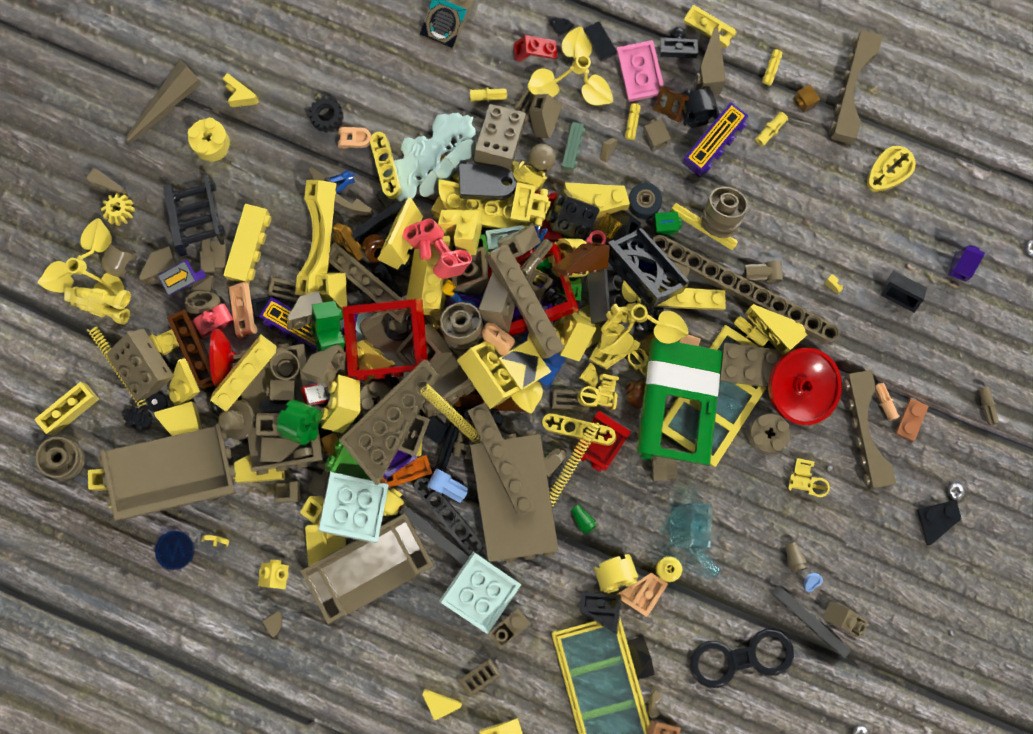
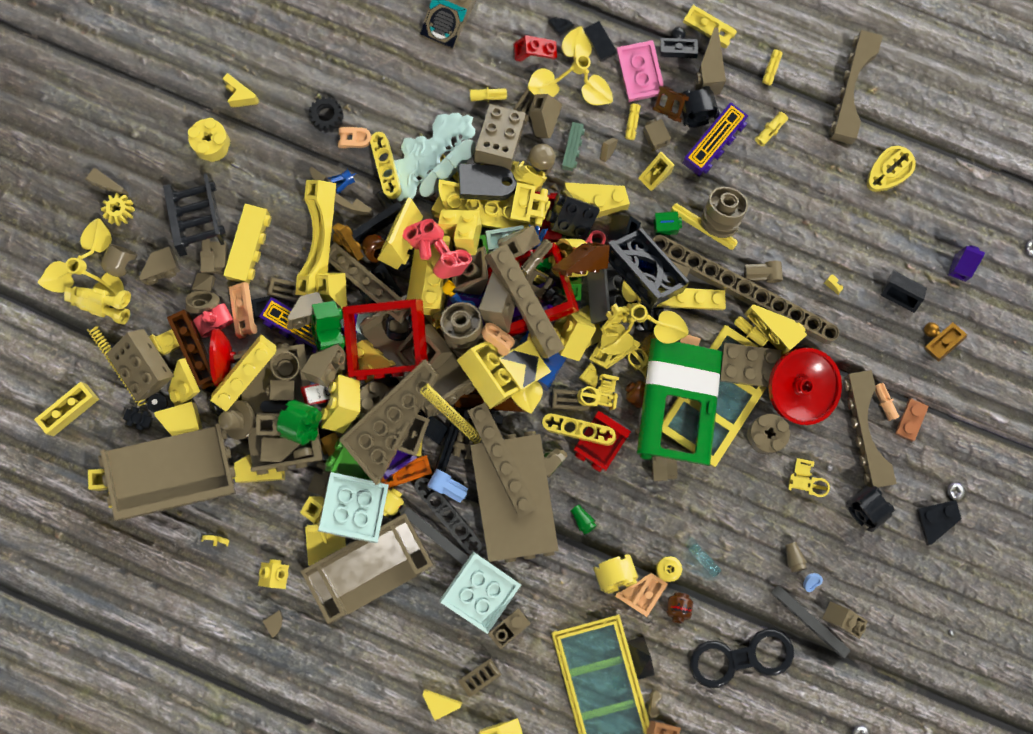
(48, 458): dark tan wheel -> none
(173, 90): dark tan wedge -> none
(174, 550): clear blue tile -> none
(179, 277): panel -> none
(288, 492): dark tan panel -> none
(557, 483): light yellow piece -> none
(602, 609): black wing -> none
(609, 225): clear yellow tile -> none
(640, 206): black wheel -> none
(656, 172): none -> light yellow slope
(679, 607): none -> reddish brown head
(691, 526): clear light blue slope -> none
(806, 98): pearl gold plate -> none
(870, 508): none -> black brick
(944, 341): none -> pearl gold plate
(988, 405): dark tan axle -> none

